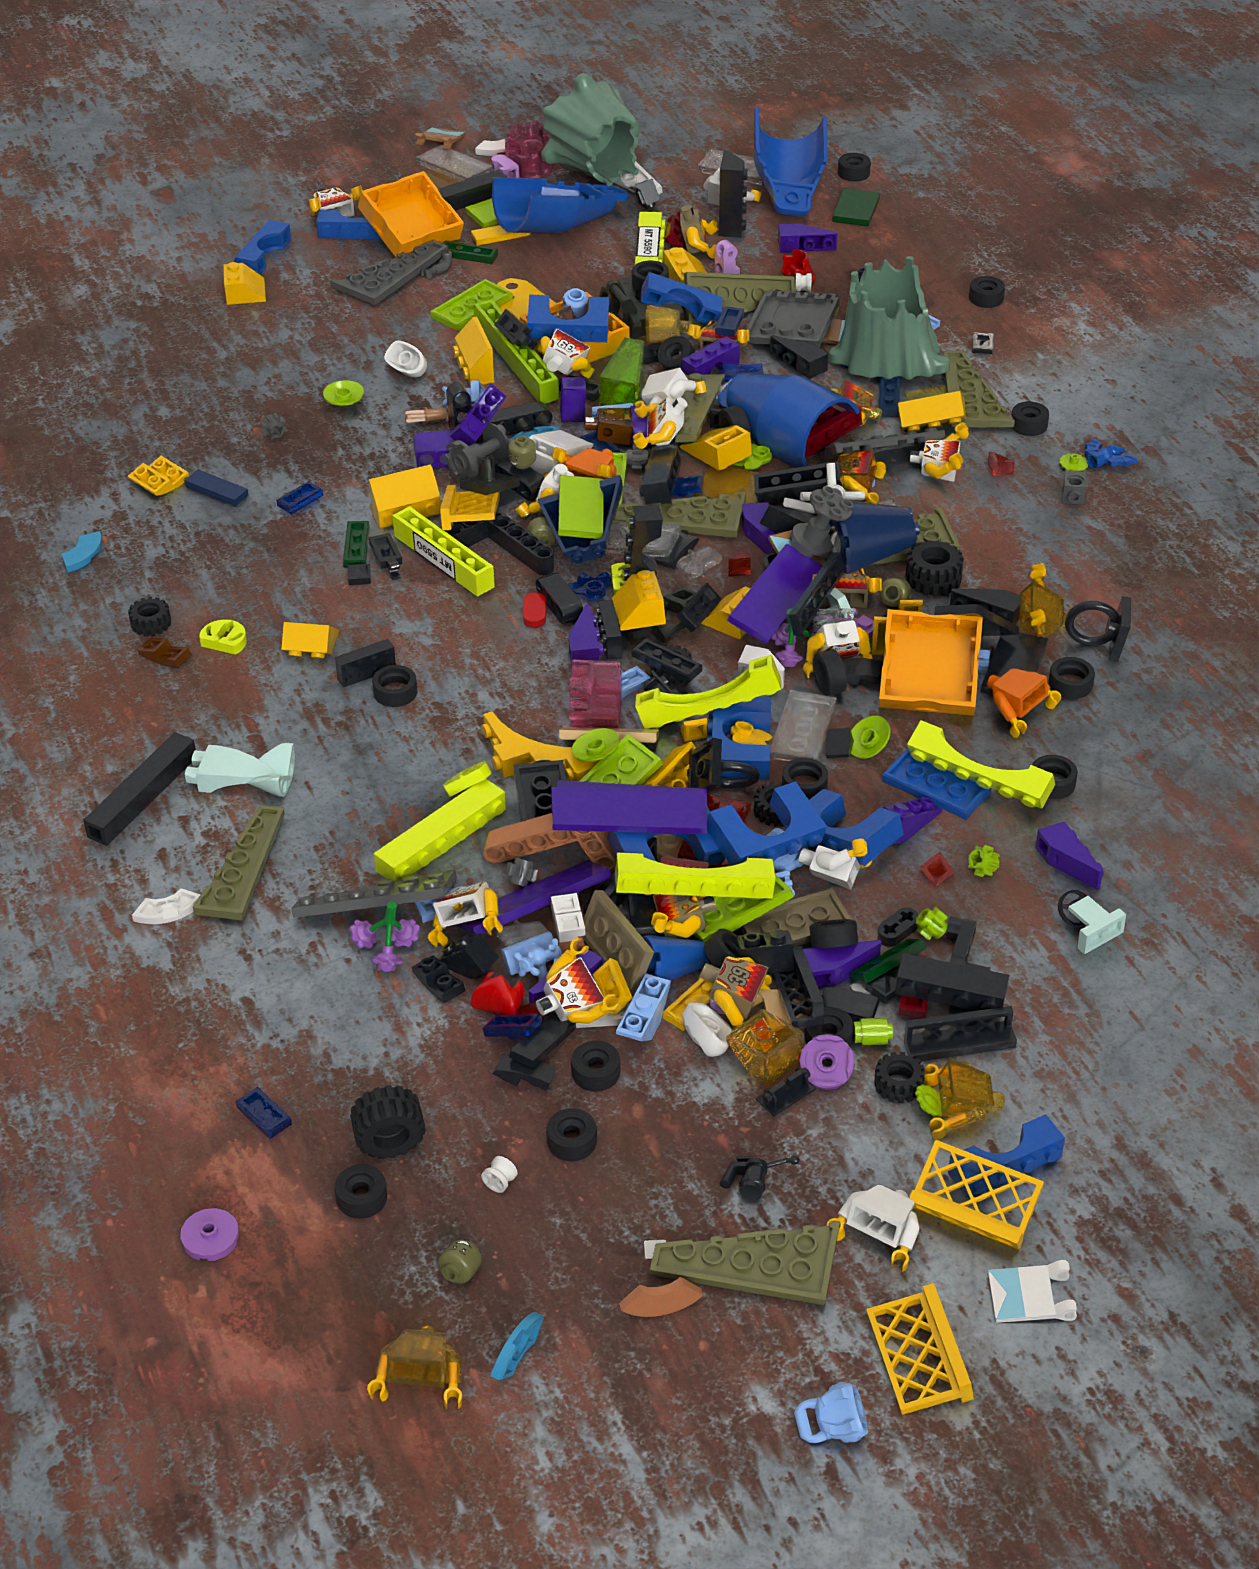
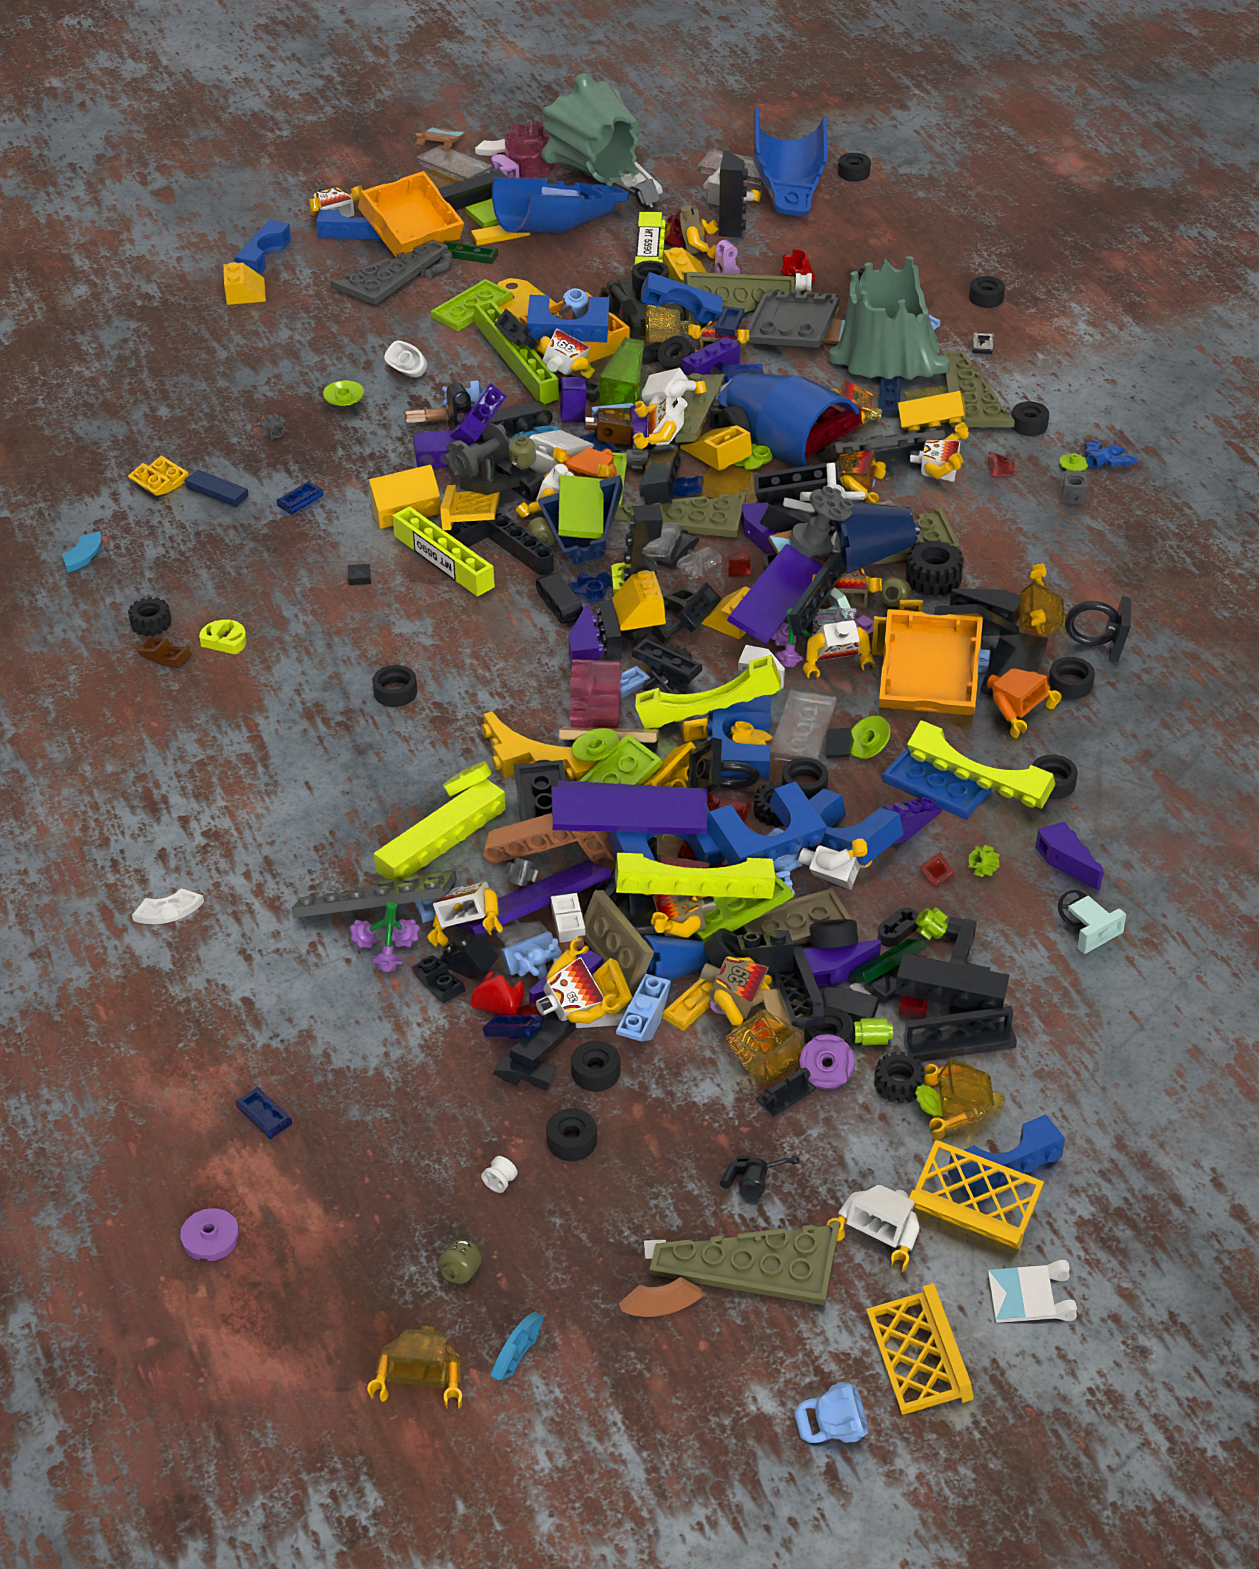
(139, 789): black brick -> none
(228, 766): light aqua hips -> none
(238, 878): olive wing -> none
(309, 638): yellow slope -> none
(356, 543): dark green tile -> none
(361, 1205): black tyre -> none
(364, 662): black piece -> none
(386, 553): black plate -> none
(387, 1122): black tyre -> none
(474, 353): yellow slope -> none
(534, 610): red tile -> none
(706, 1028): white piece -> none
(801, 356): black slope -> none
(805, 238): dark purple slope -> none
(829, 672): black tyre -> none
(856, 207): dark green tile -> none
(863, 669): black slope -> none

